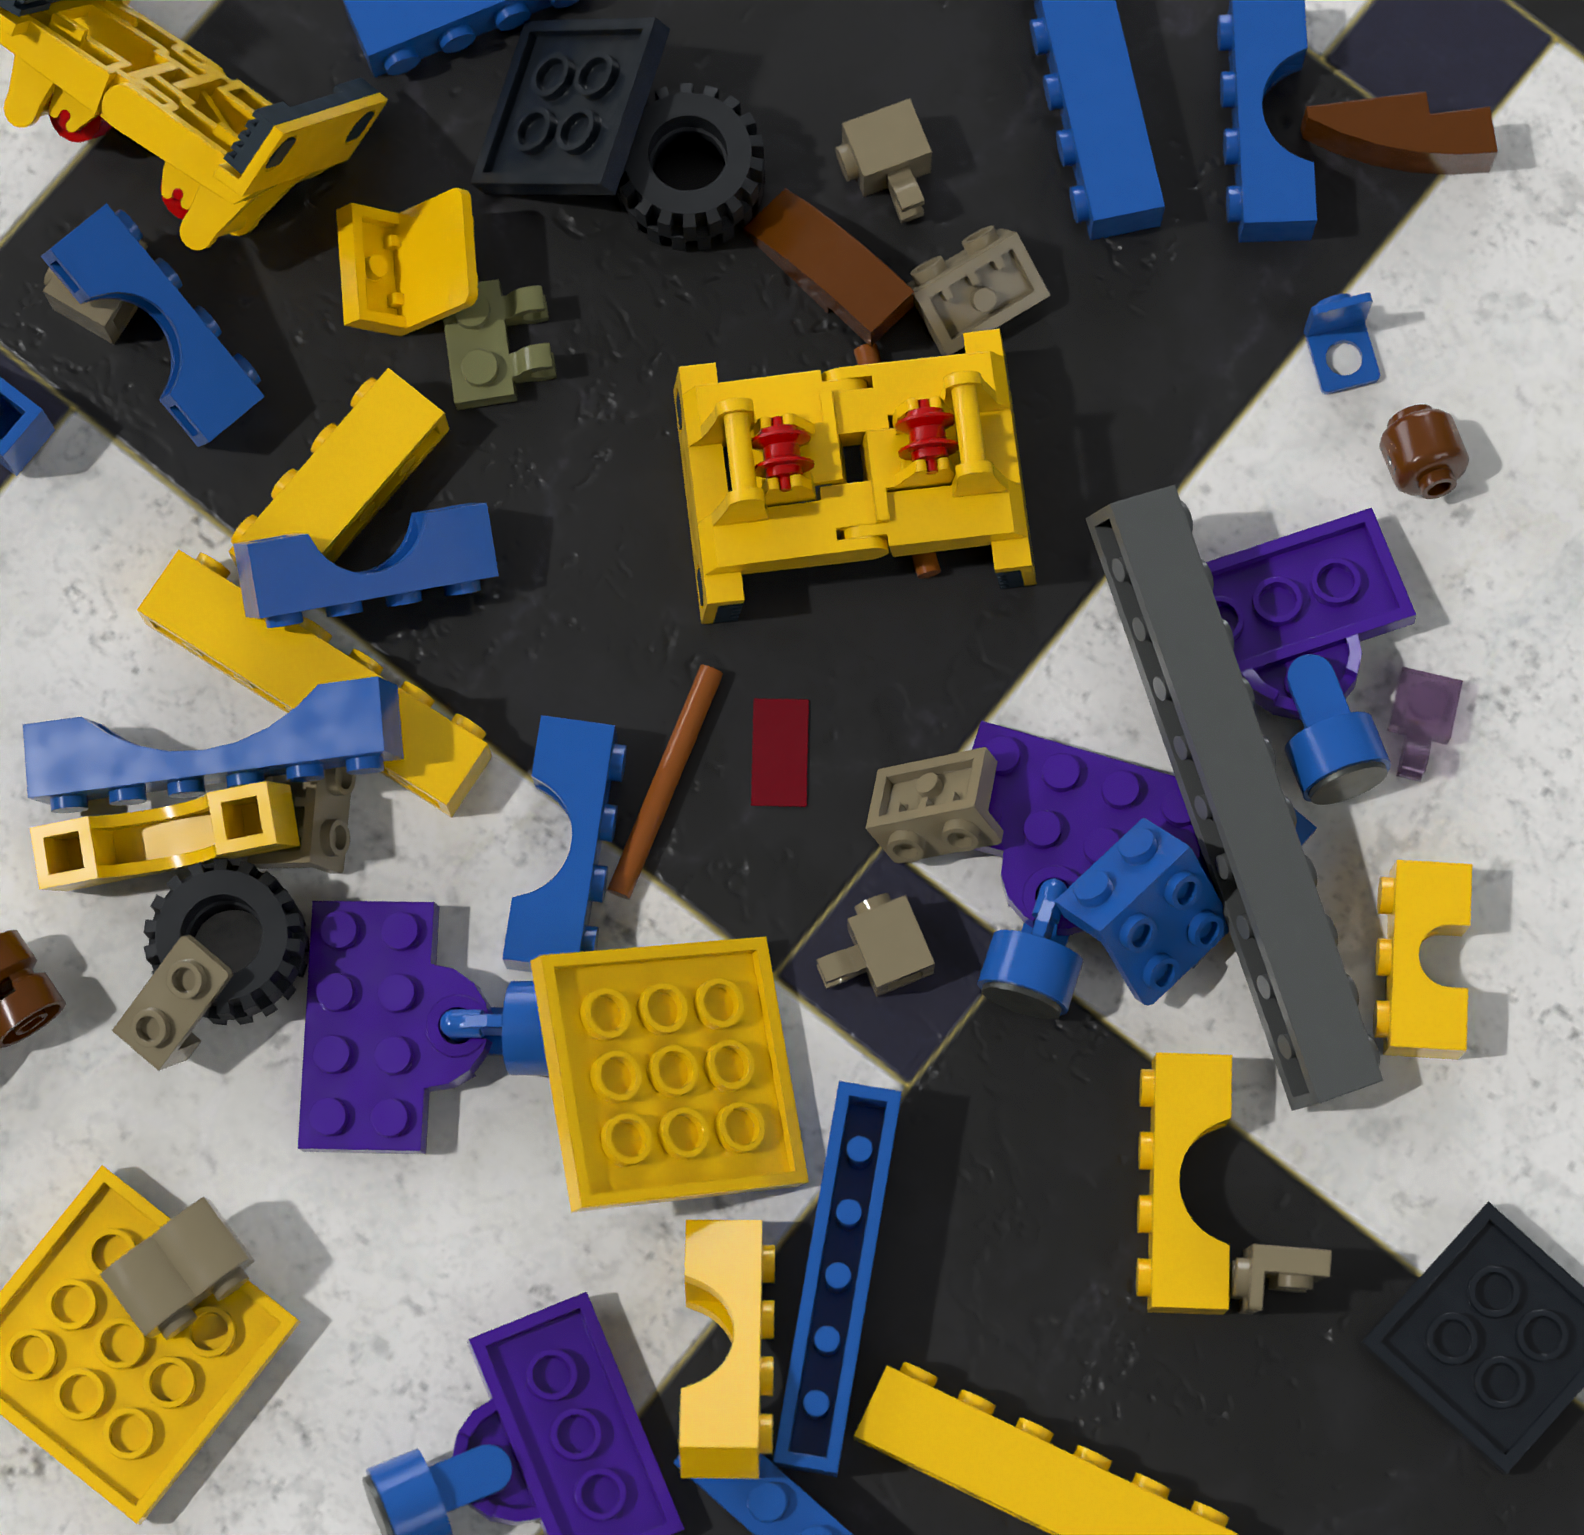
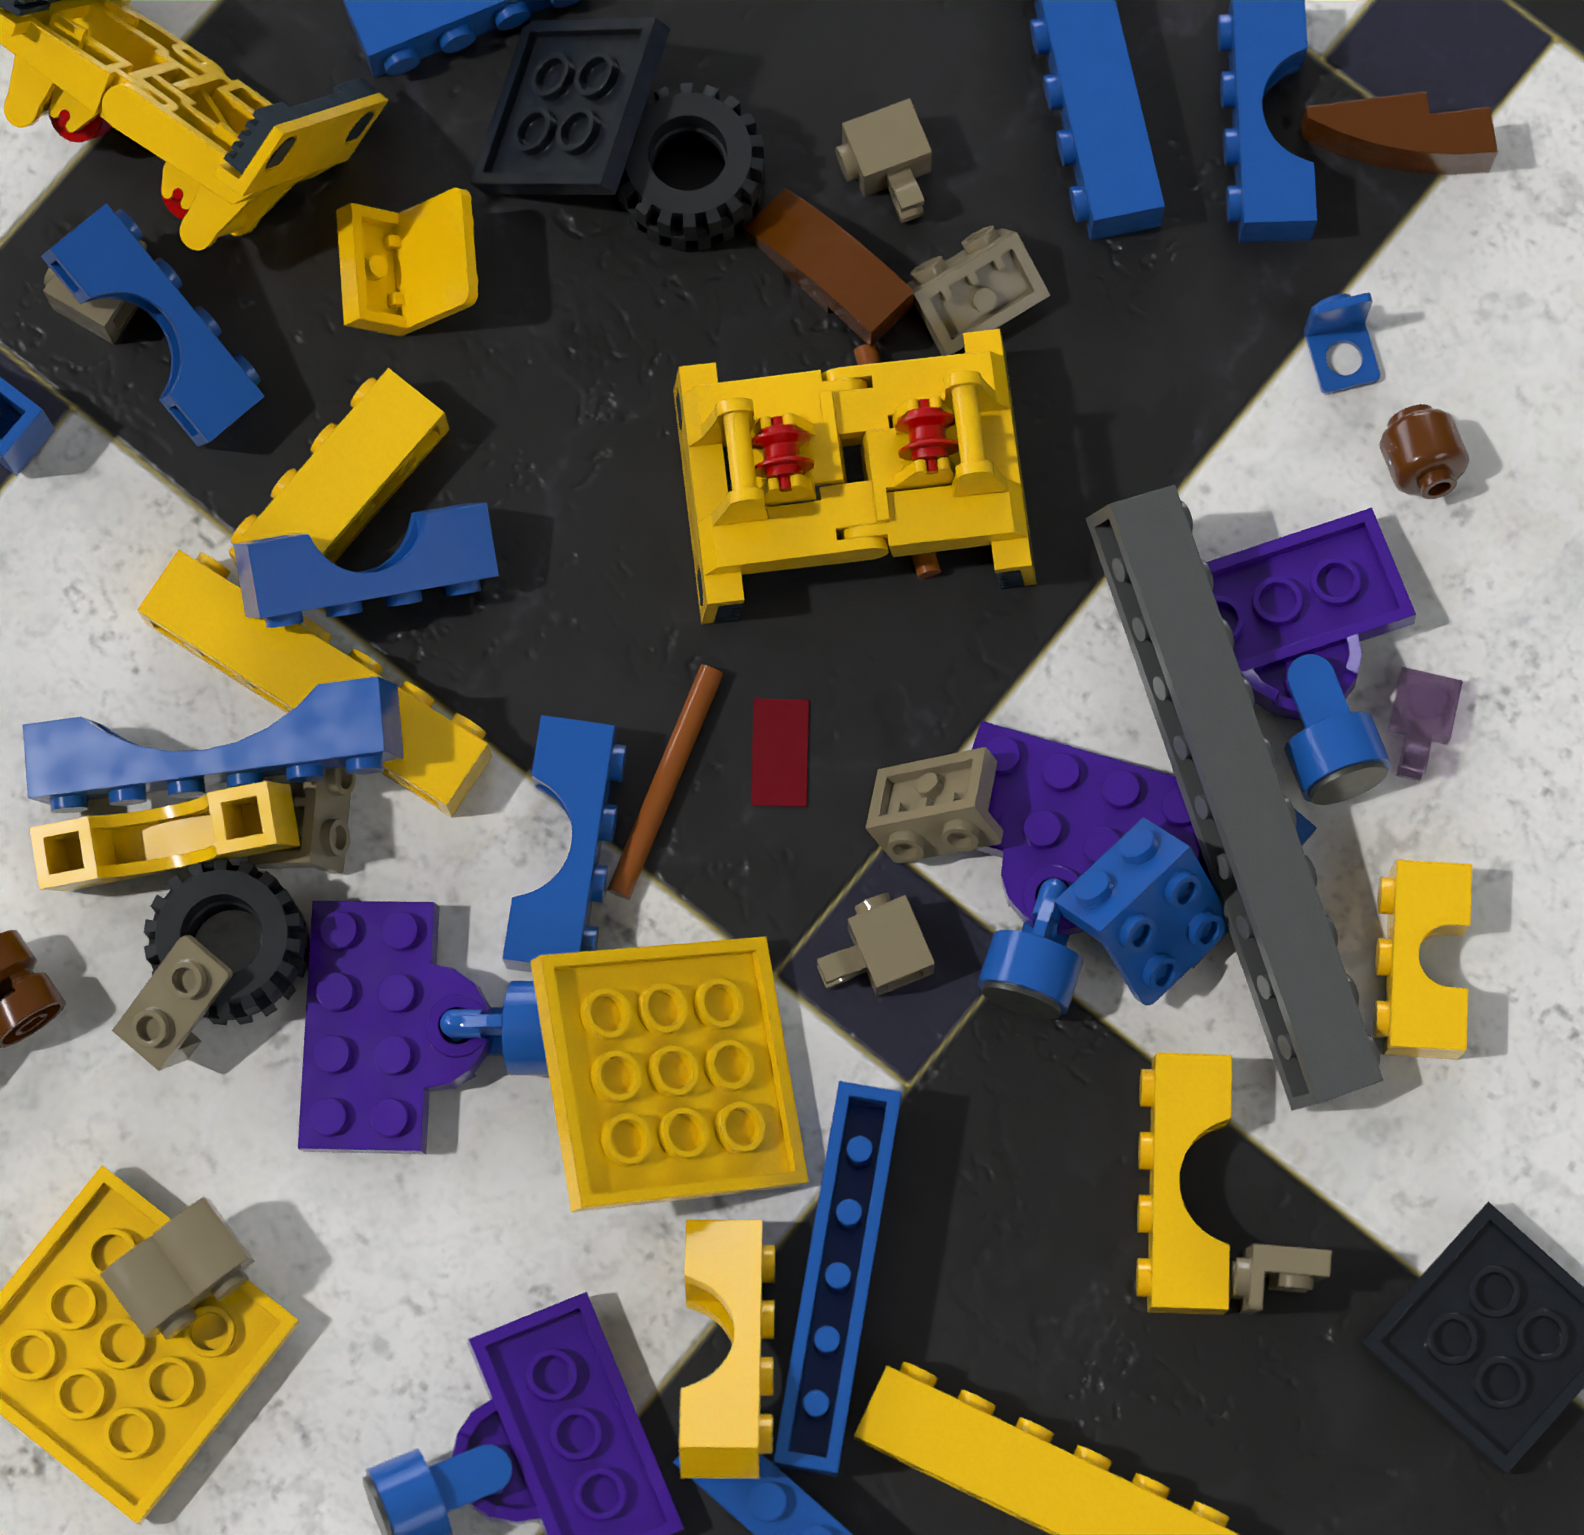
(480, 351): olive plate -> none

